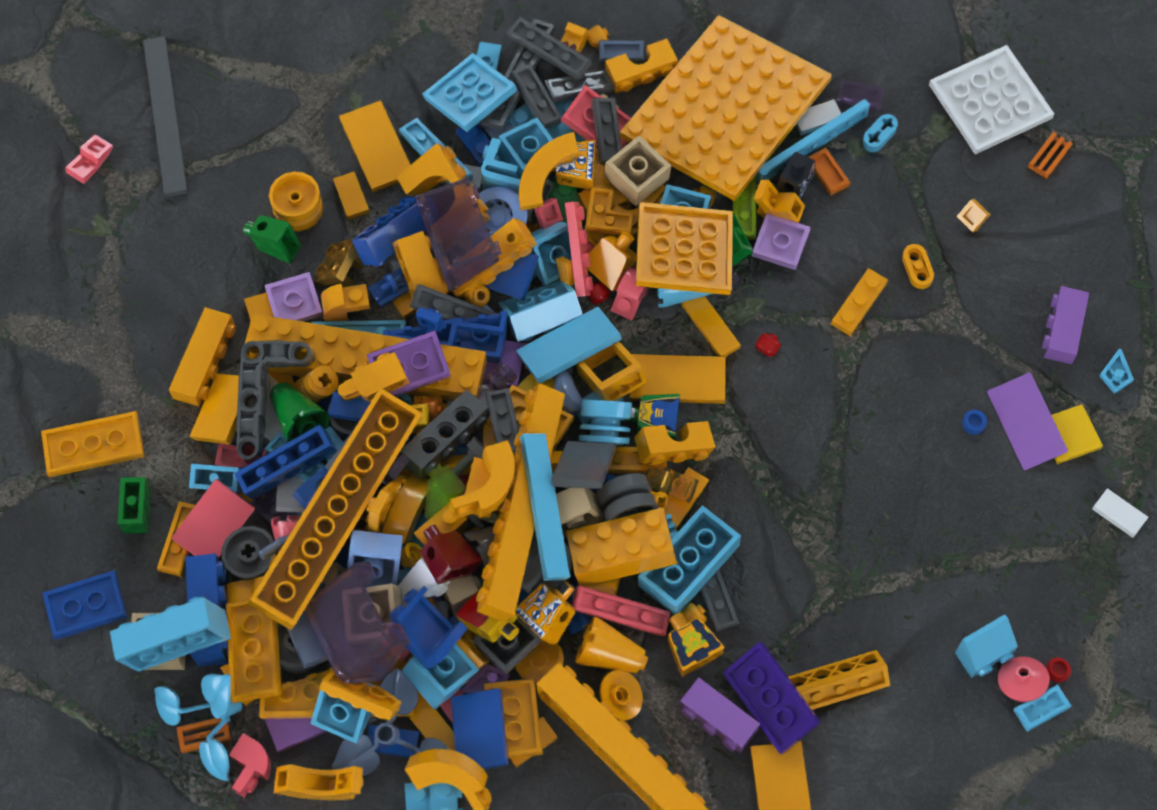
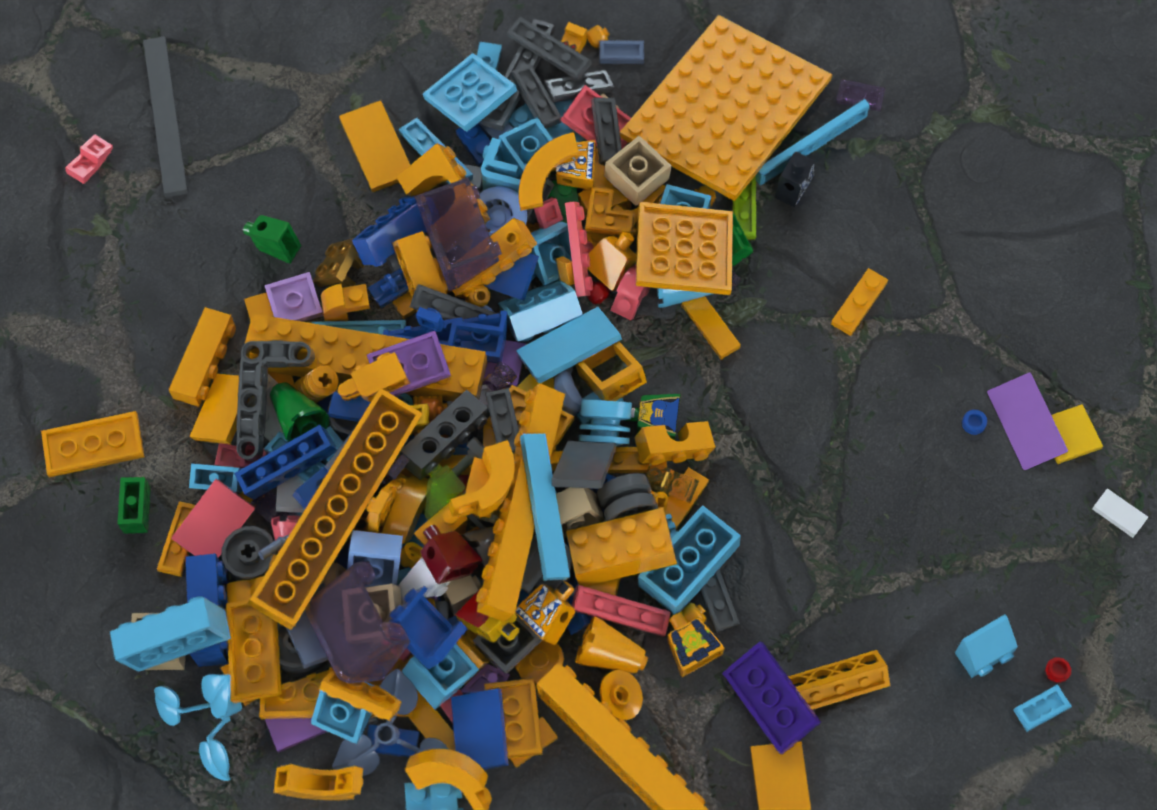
(84, 605): blue tile -> none
(200, 725): orange tile -> none
(255, 762): coral brick -> none
(296, 200): light orange wheel -> none
(351, 195): light orange tile -> none
(627, 75): light orange arch -> none
(693, 377): light orange tile -> none
(718, 716): medium lavender brick -> none
(768, 344): red piece -> none
(778, 204): light orange brick -> none
(781, 241): lavender plate -> none
(817, 117): white tile -> none
(829, 172): orange tile -> none
(876, 130): medium azure beam -> none
(919, 267): light orange plate -> none
(973, 215): light orange plate -> none
(991, 99): white plate -> none
(1023, 687): coral dish -> none
(1059, 142): orange tile -> none
(1065, 324): medium lavender brick -> none
(1117, 373): medium azure piece -> none

